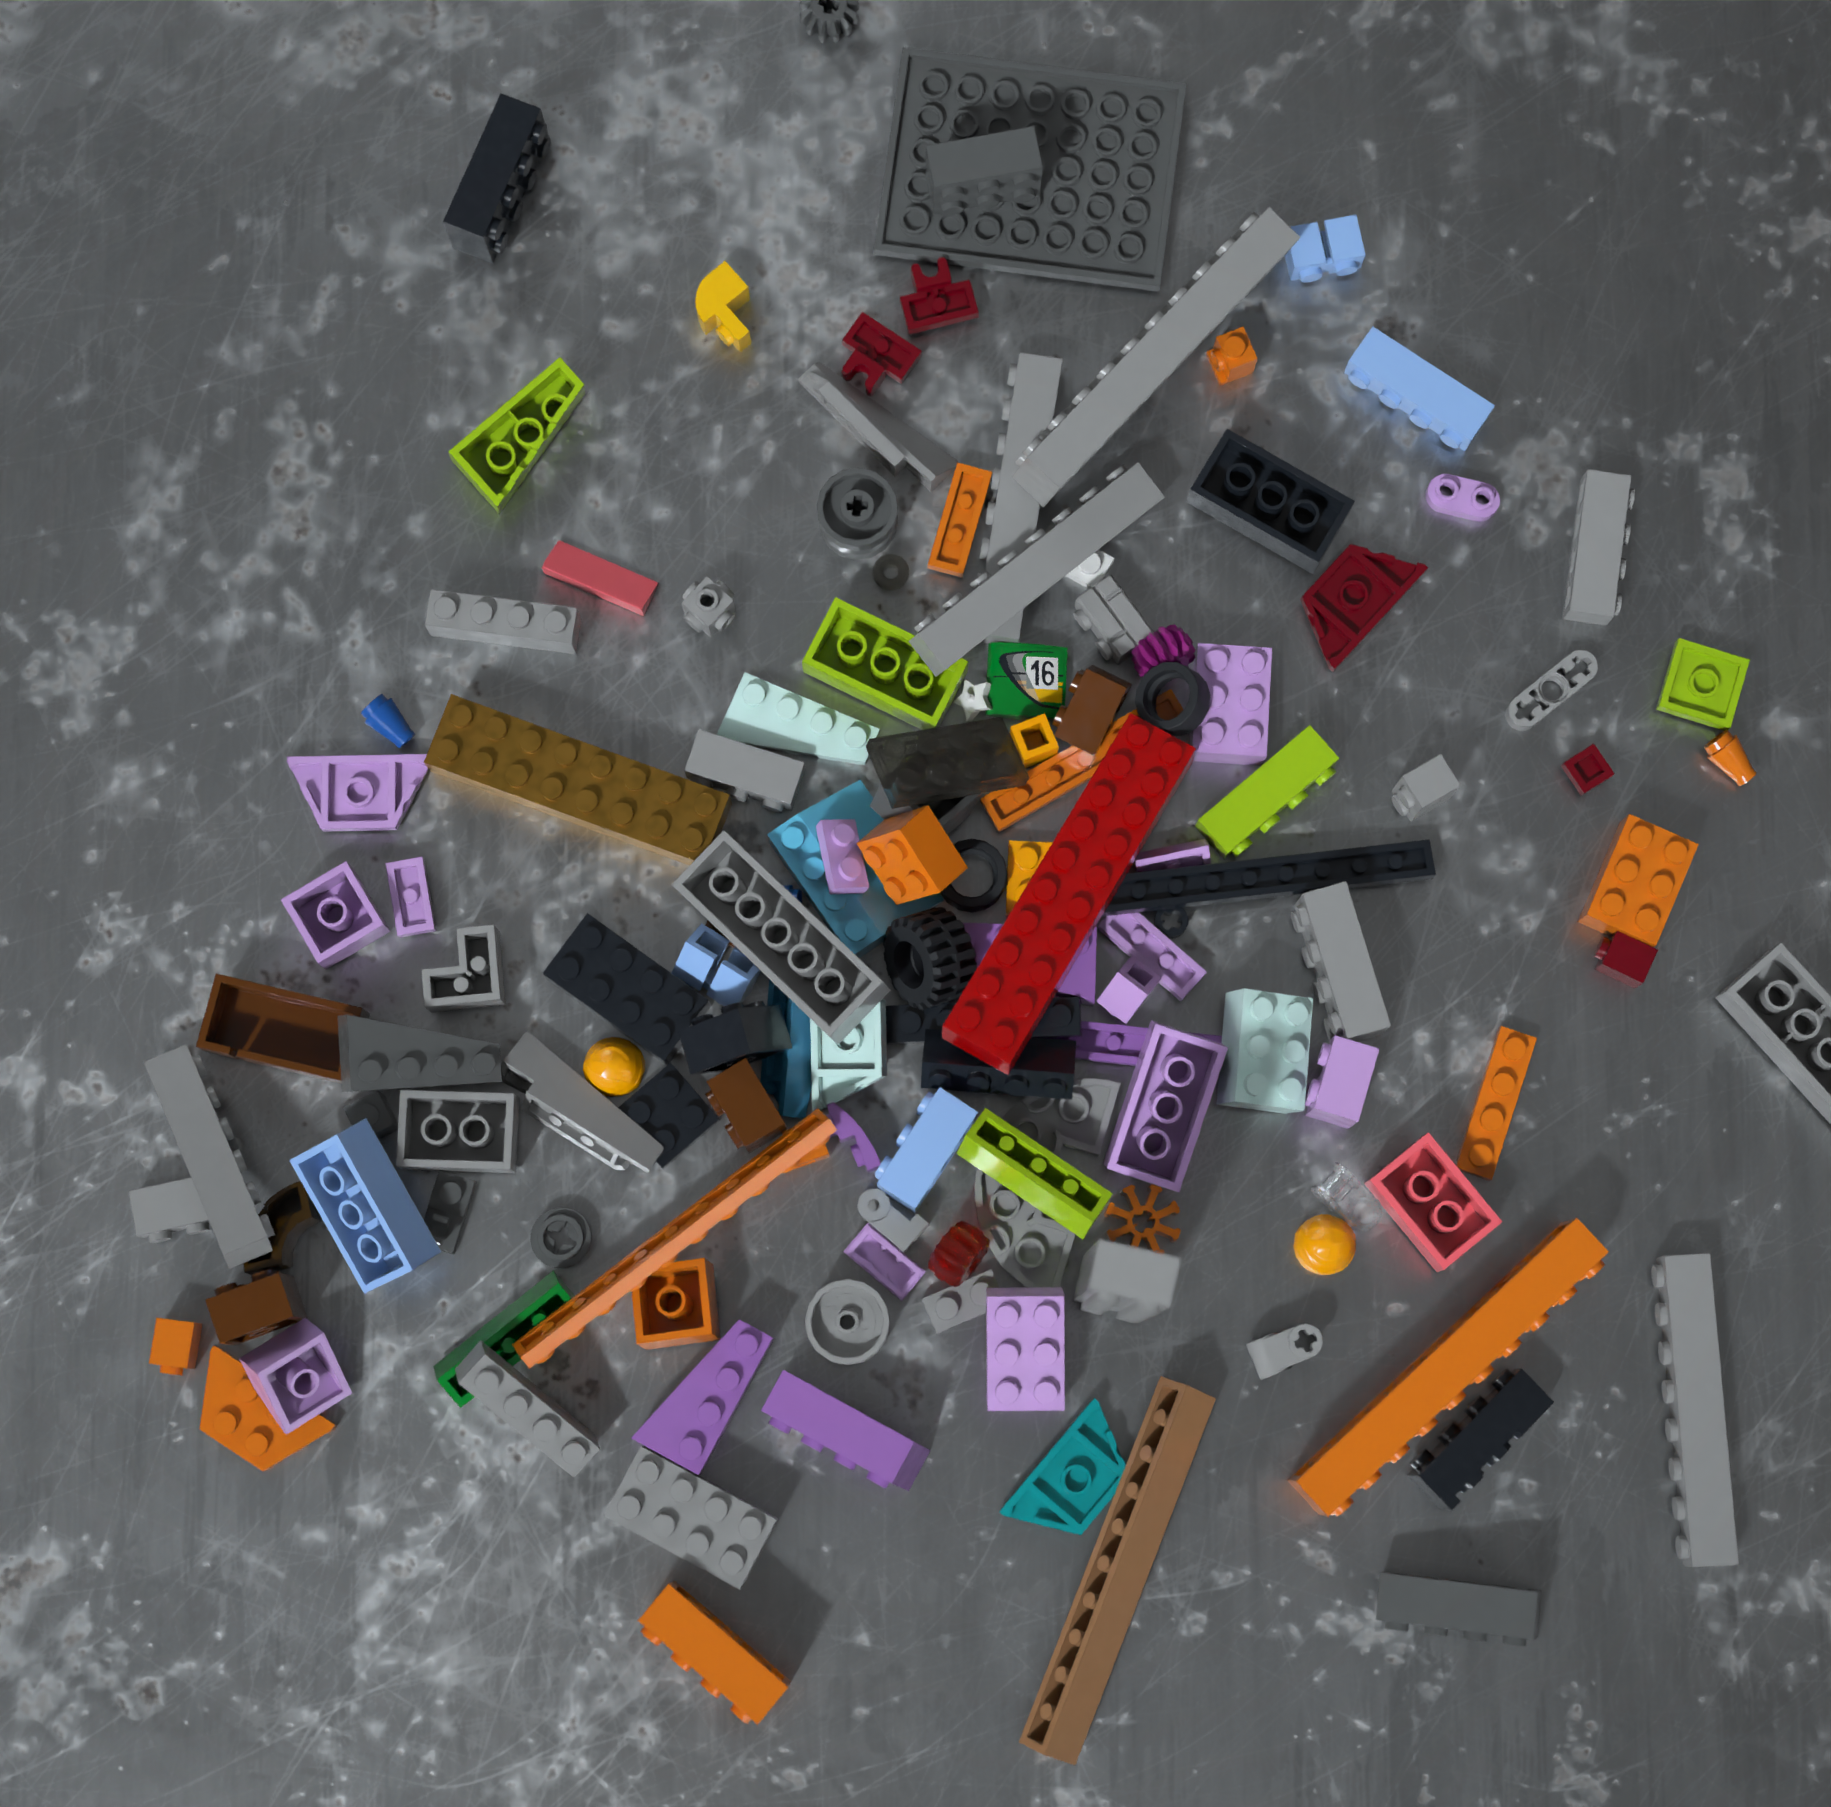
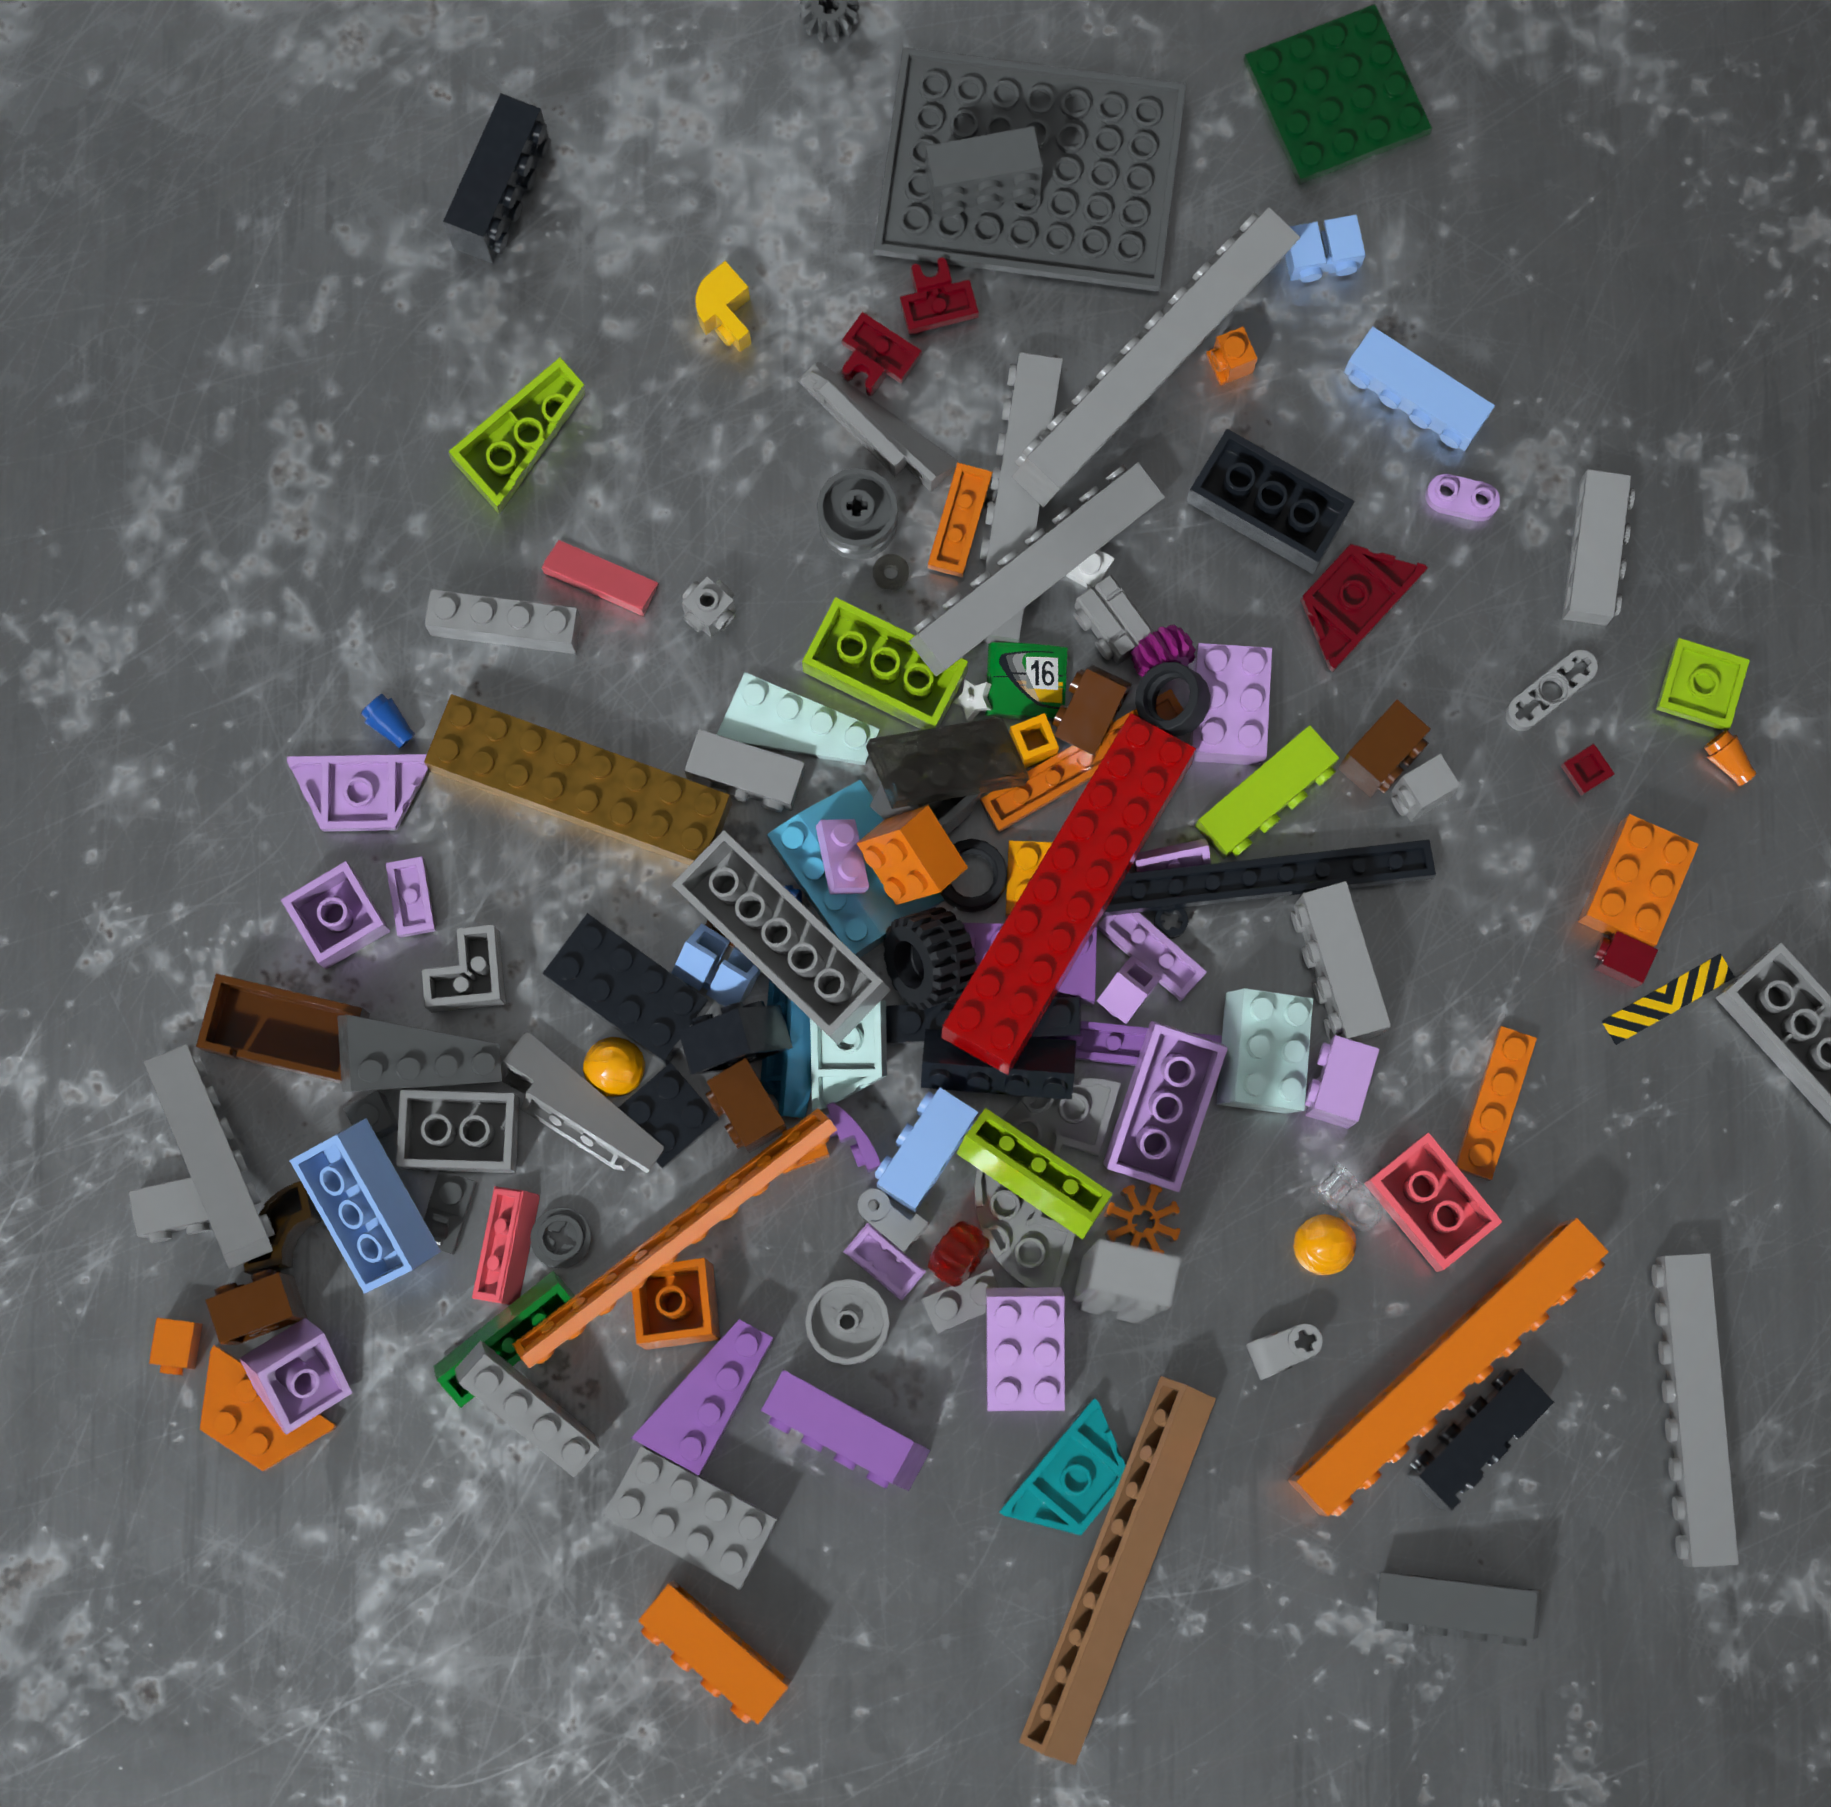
(505, 1245): none -> coral slope
(1337, 94): none -> dark green plate
(1378, 755): none -> reddish brown brick
(1668, 999): none -> sticker

